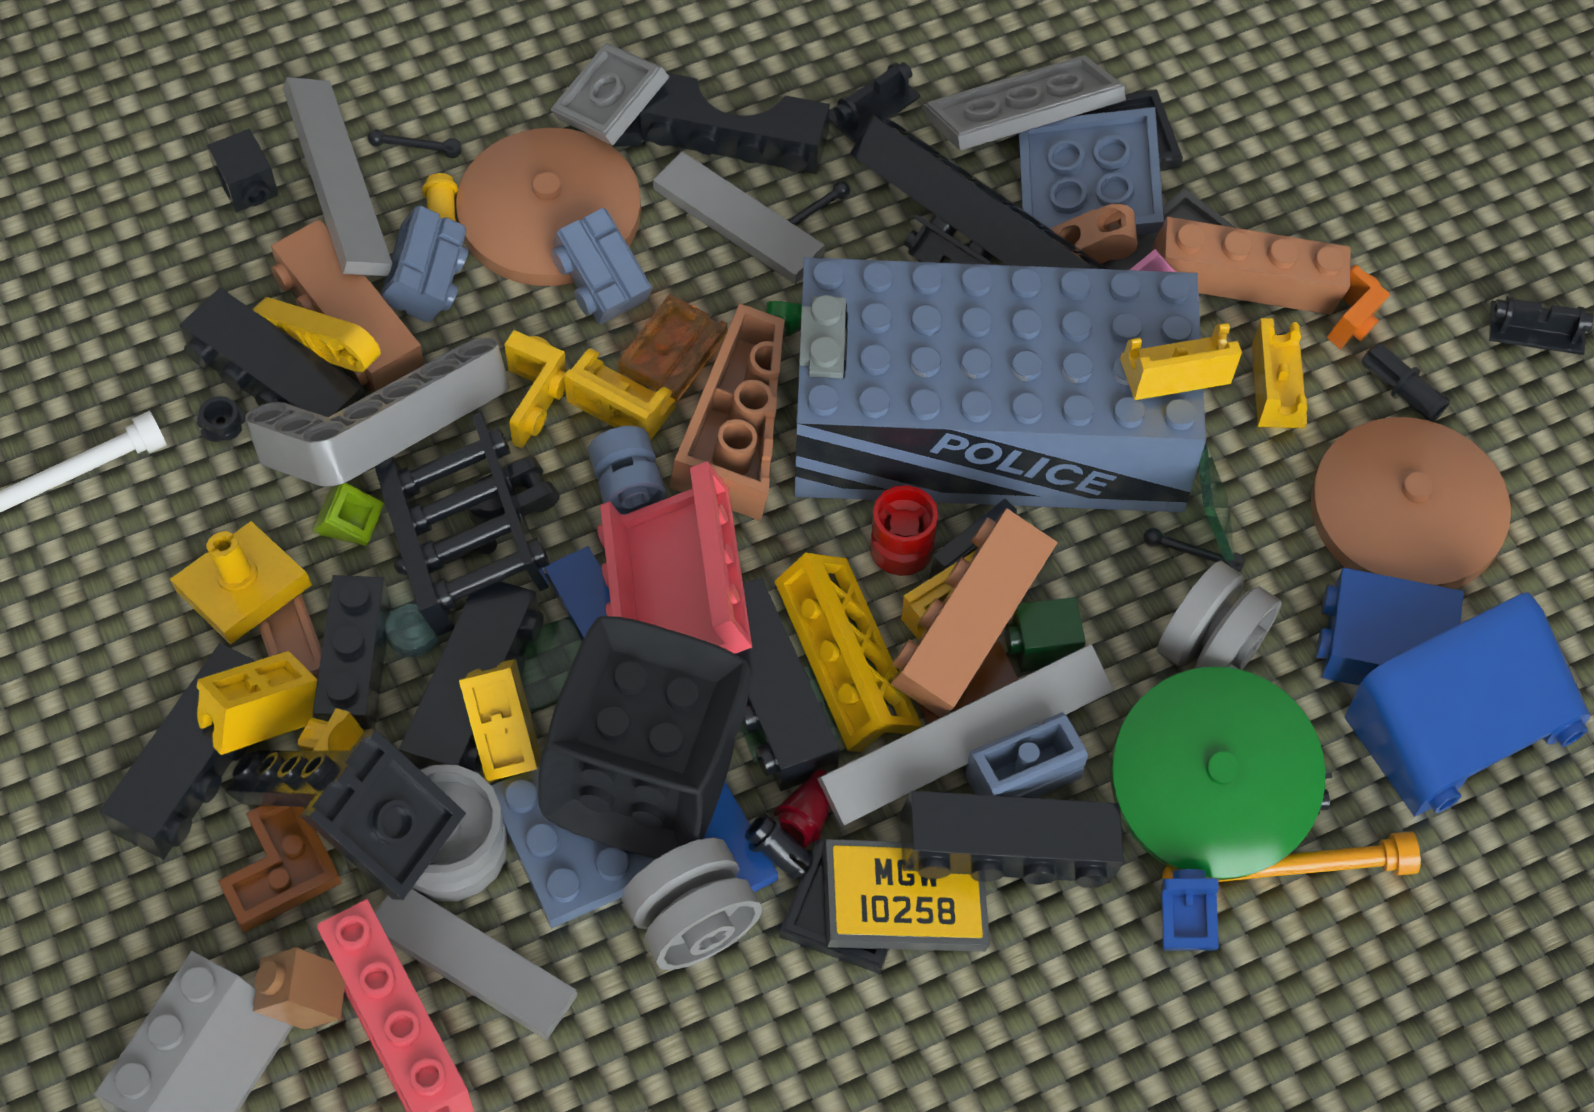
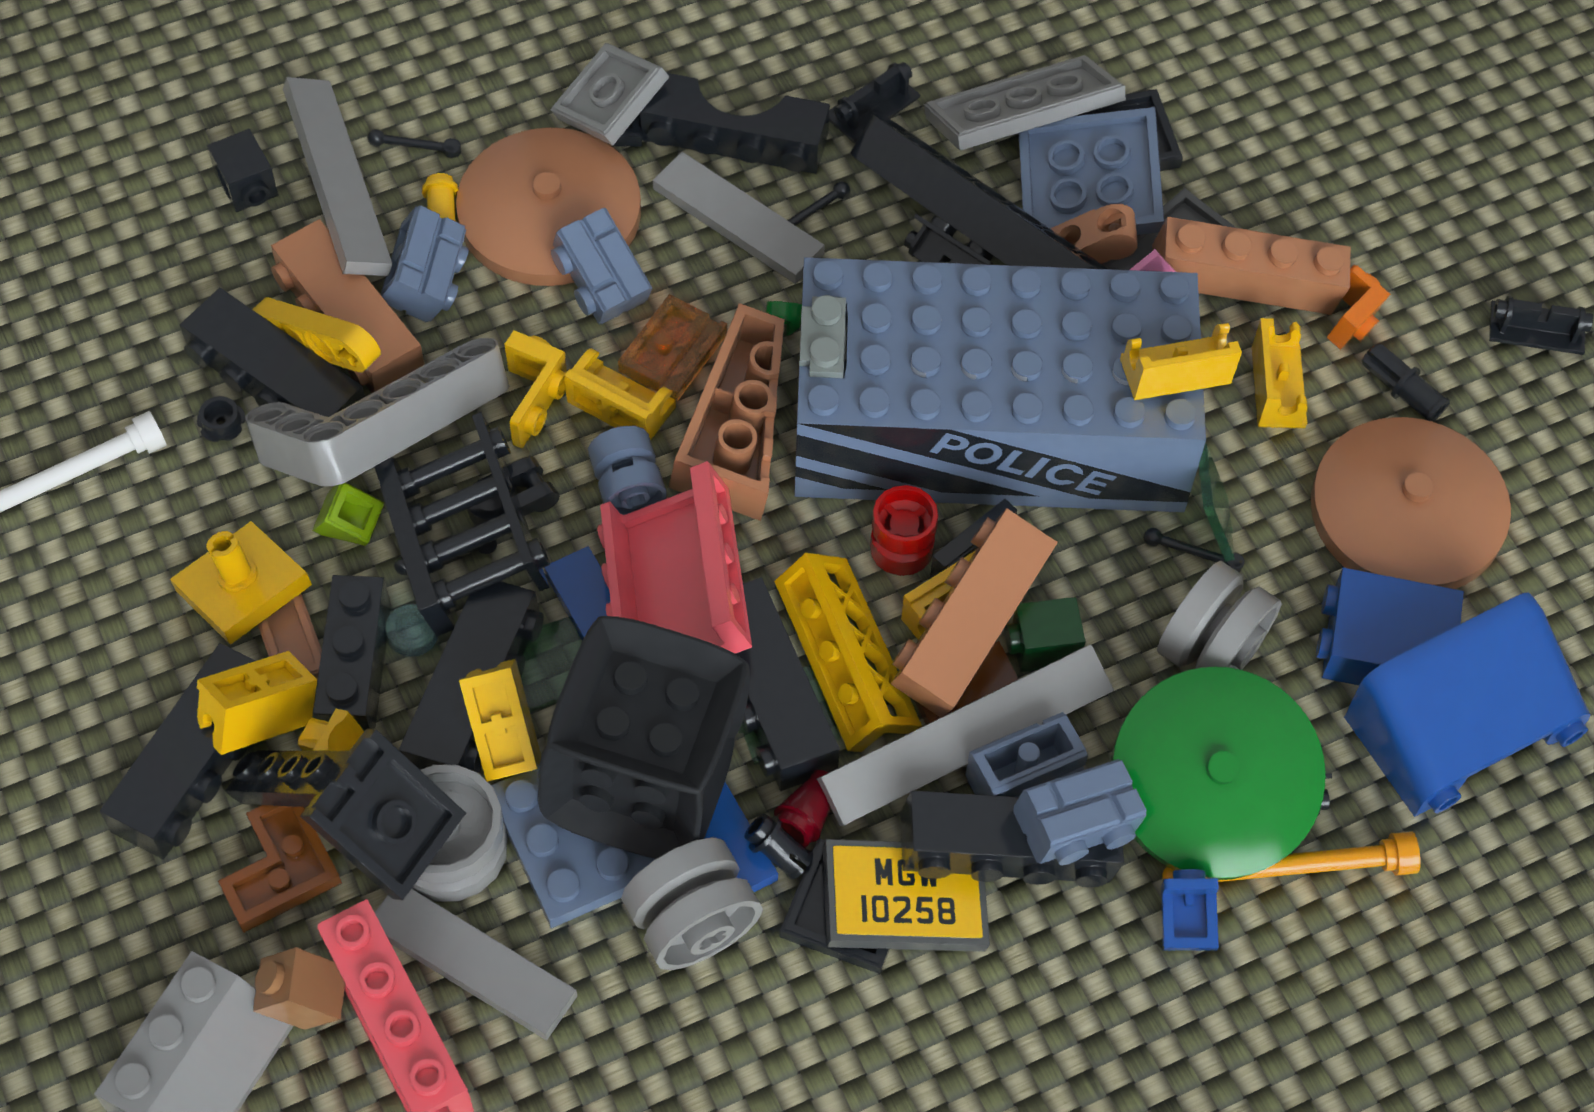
(1080, 812): none -> sand blue brick

